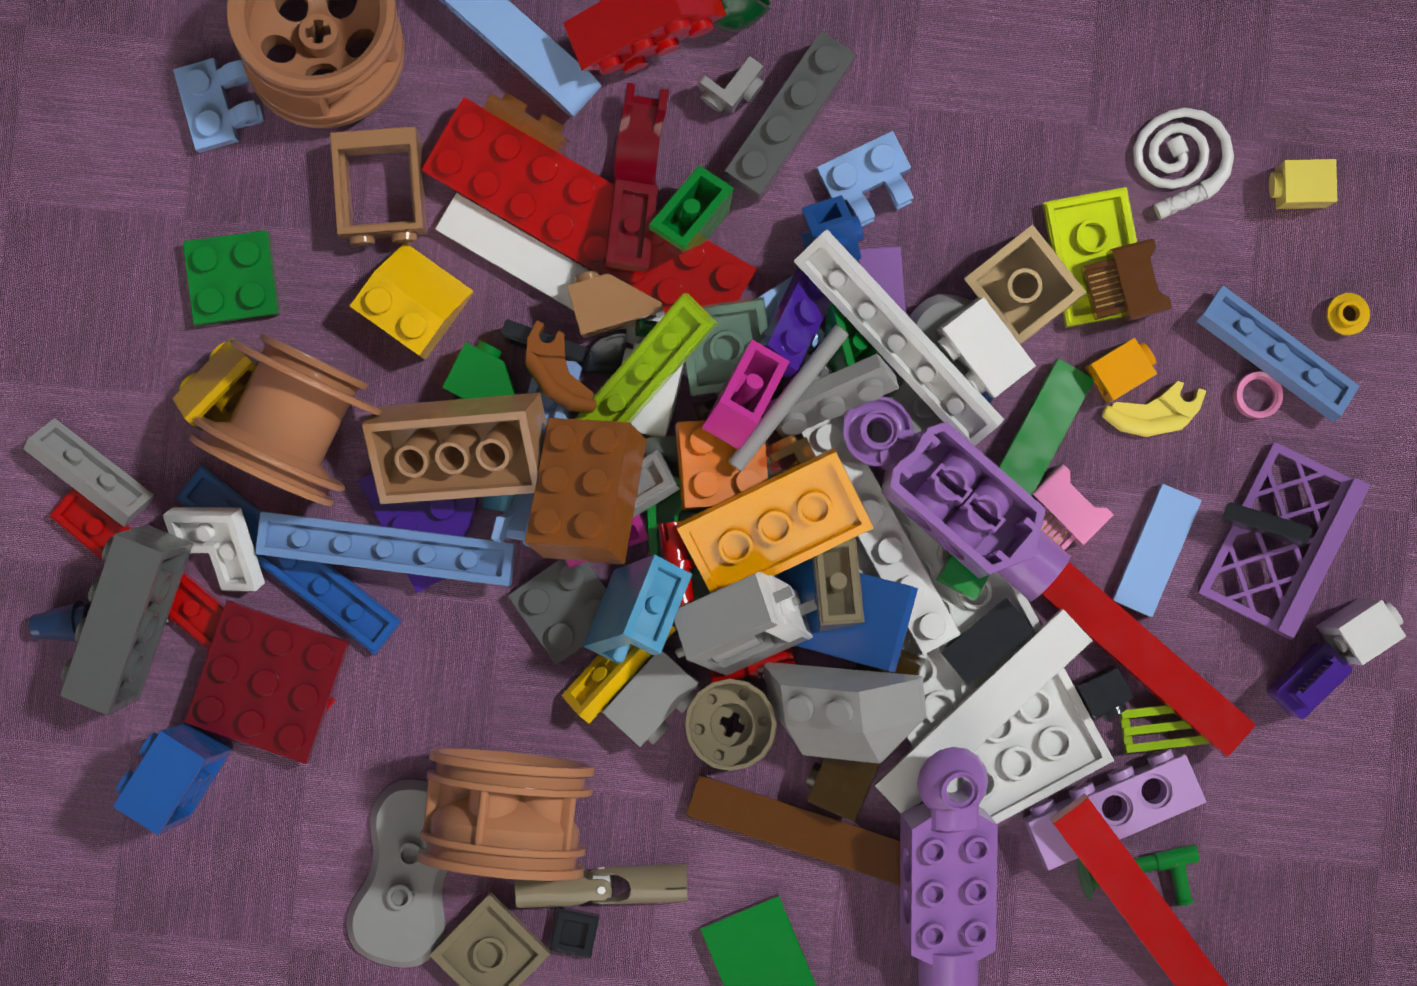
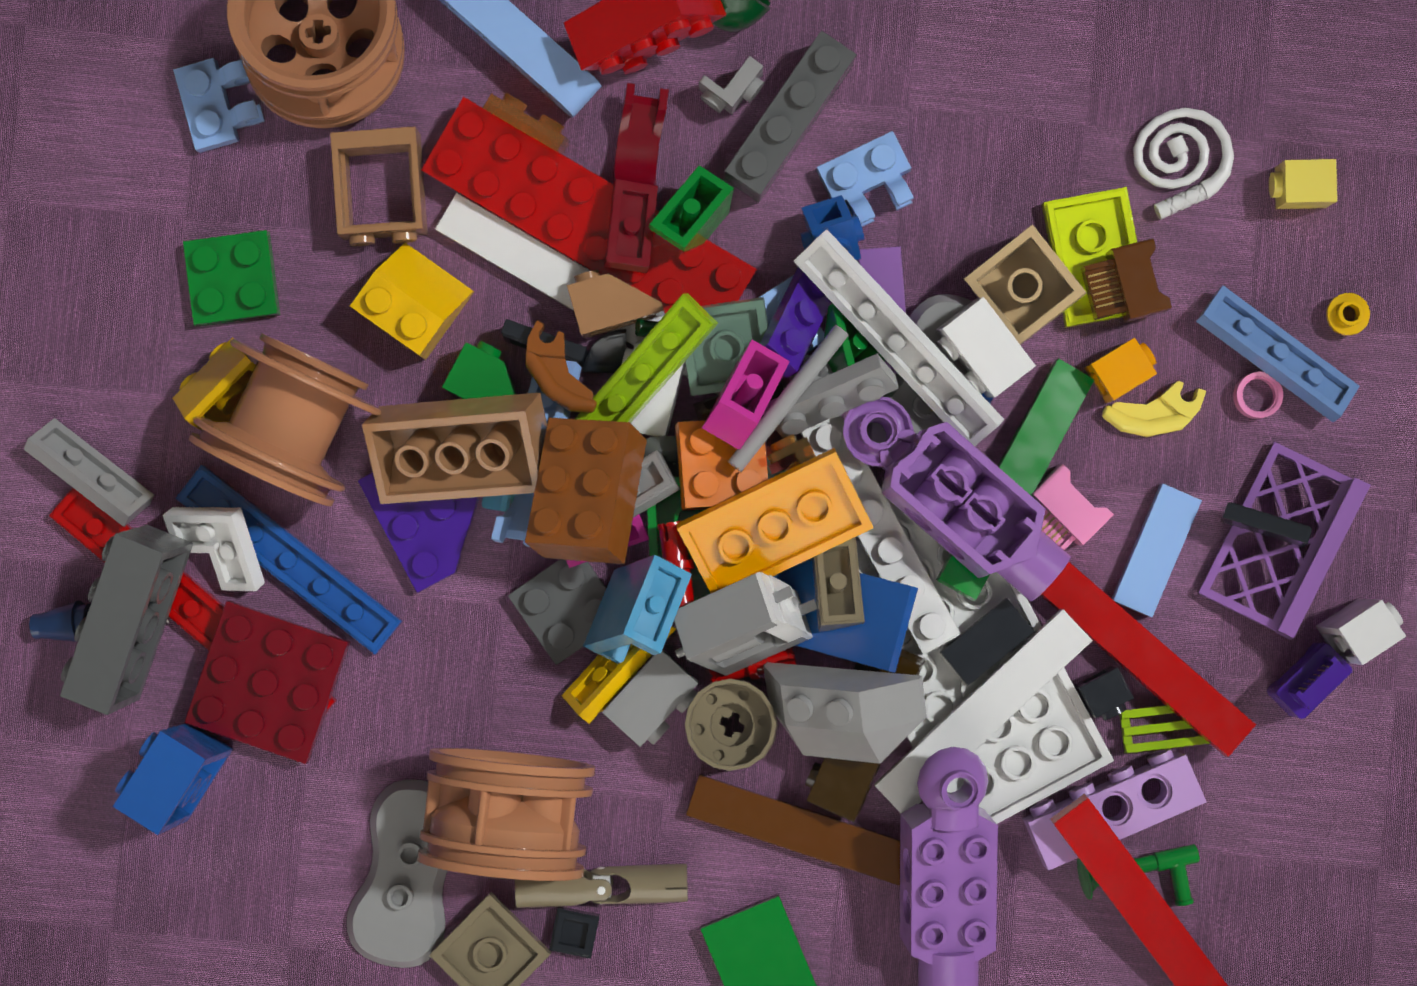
(385, 548): medium blue plate -> none

